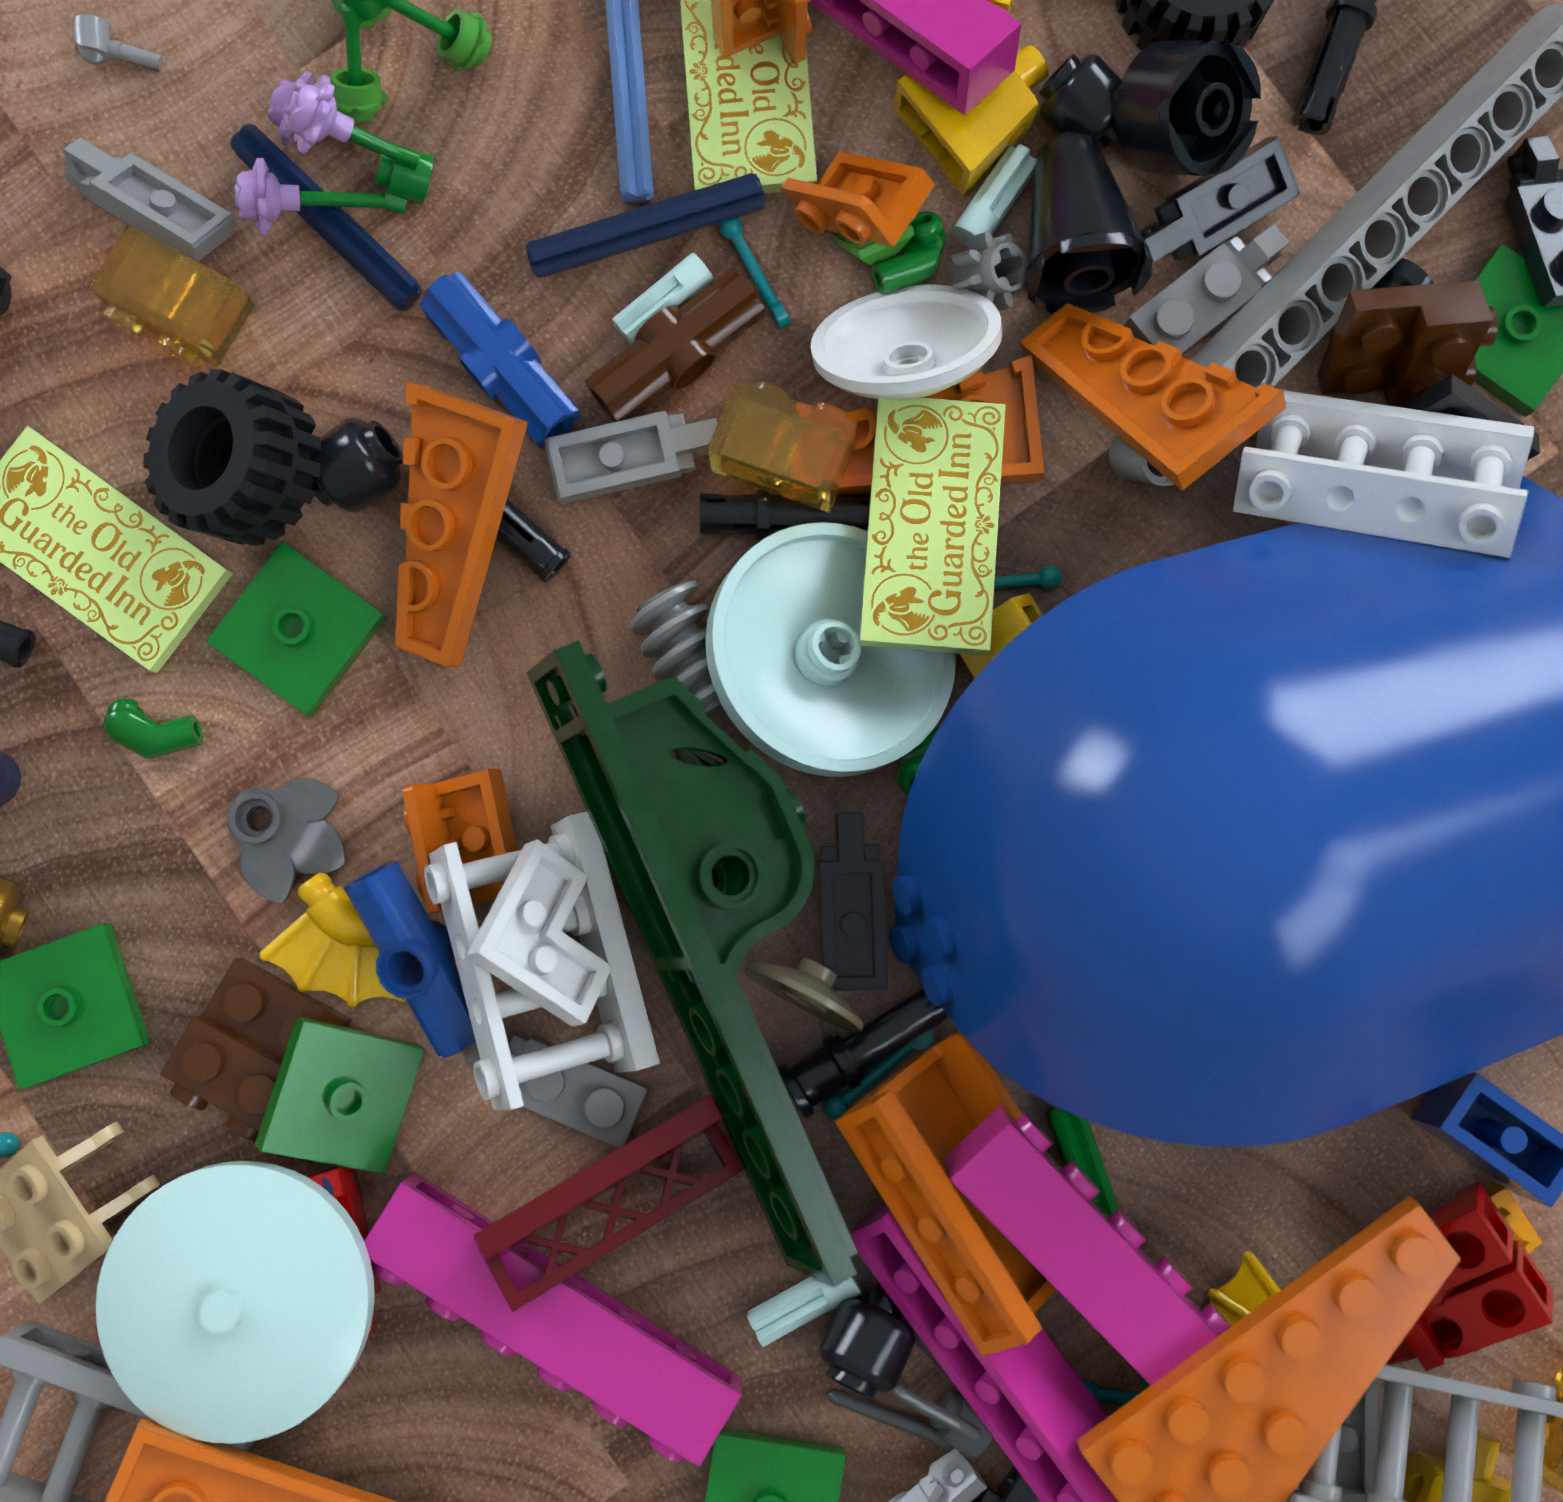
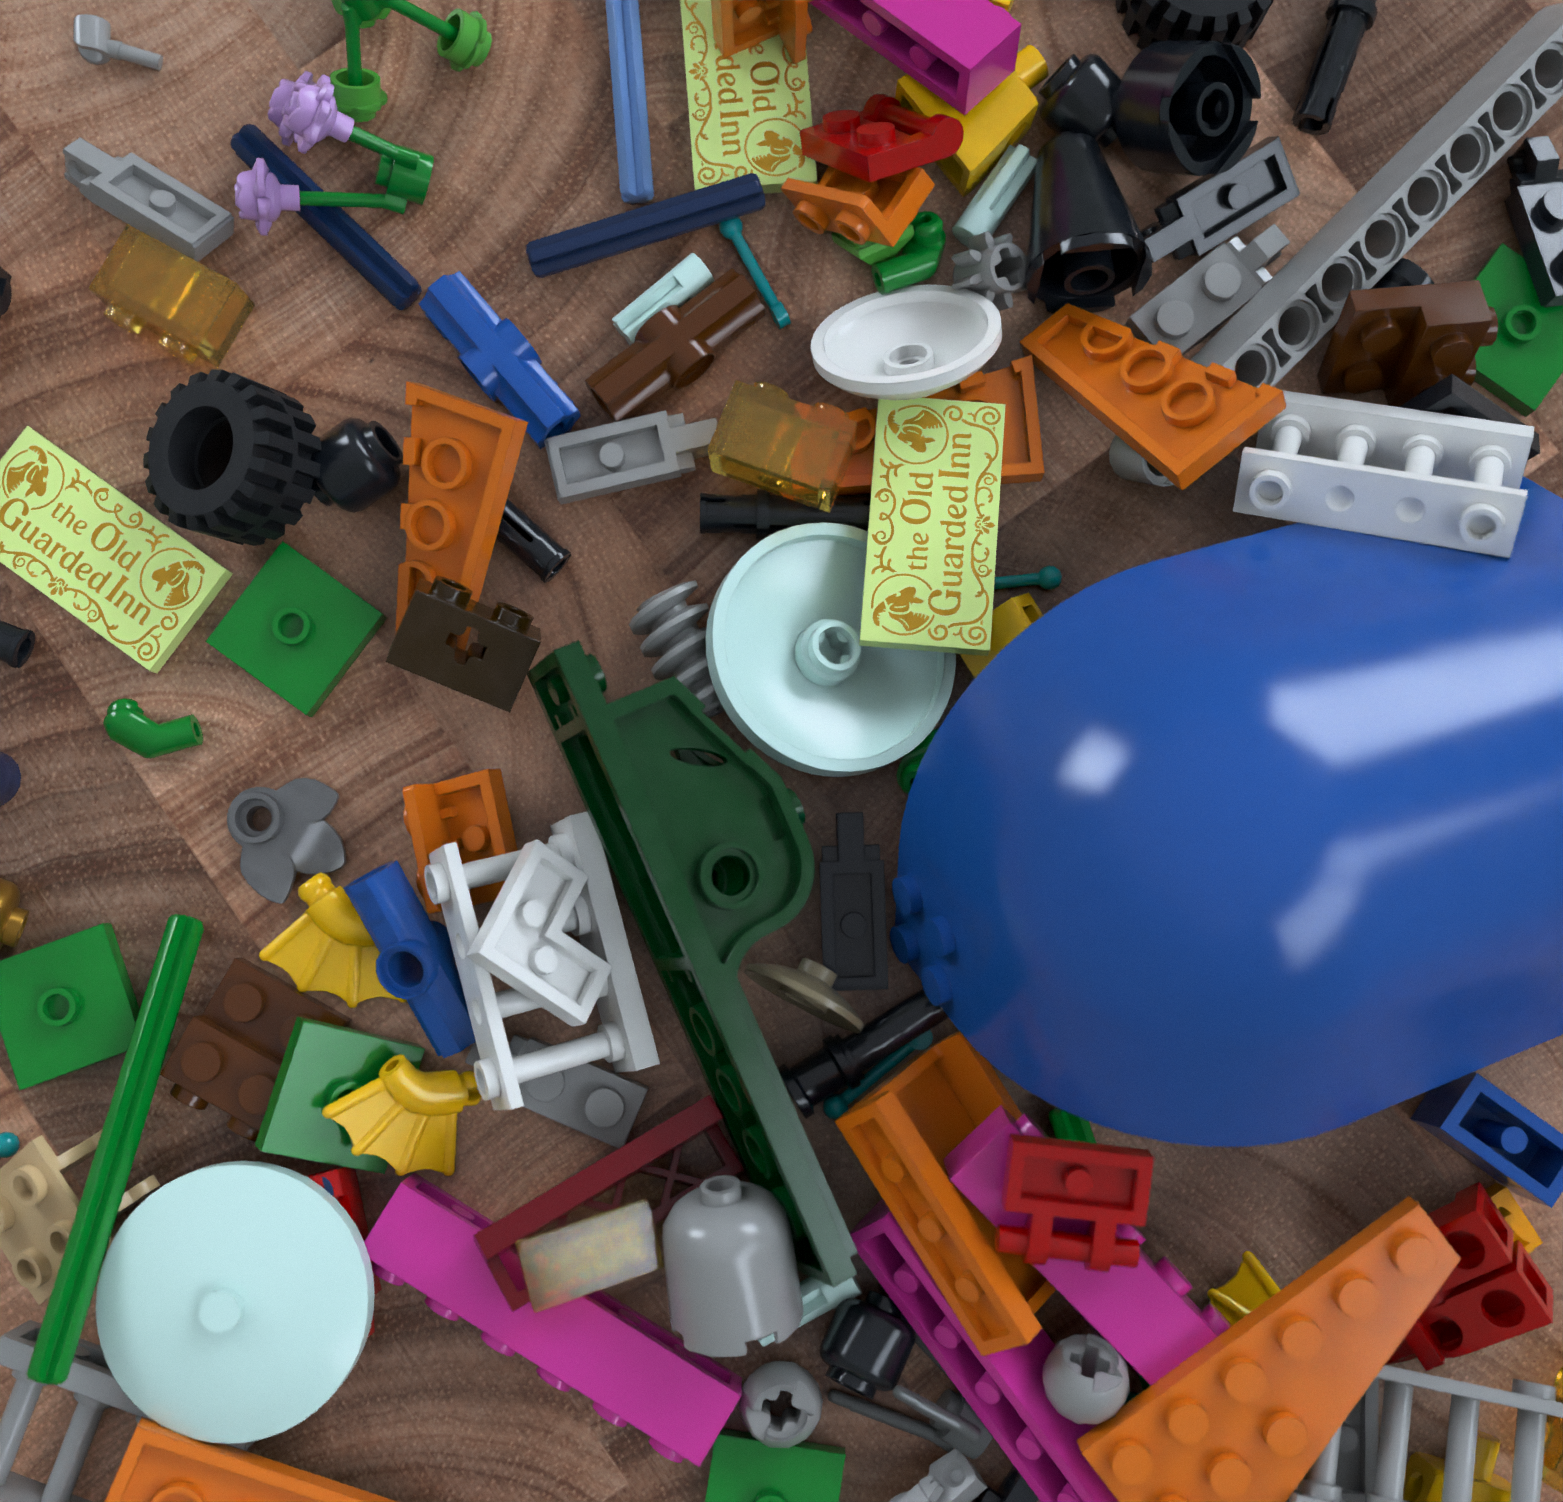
(115, 1153): none -> green axle
(407, 1115): none -> yellow arm
(488, 669): none -> dark brown brick
(589, 1255): none -> clear yellow slope
(730, 1268): none -> light grey cylinder
(794, 1424): none -> light grey piece
(881, 139): none -> red plate
(1074, 1182): none -> red plate
(1086, 1379): none -> light grey piece

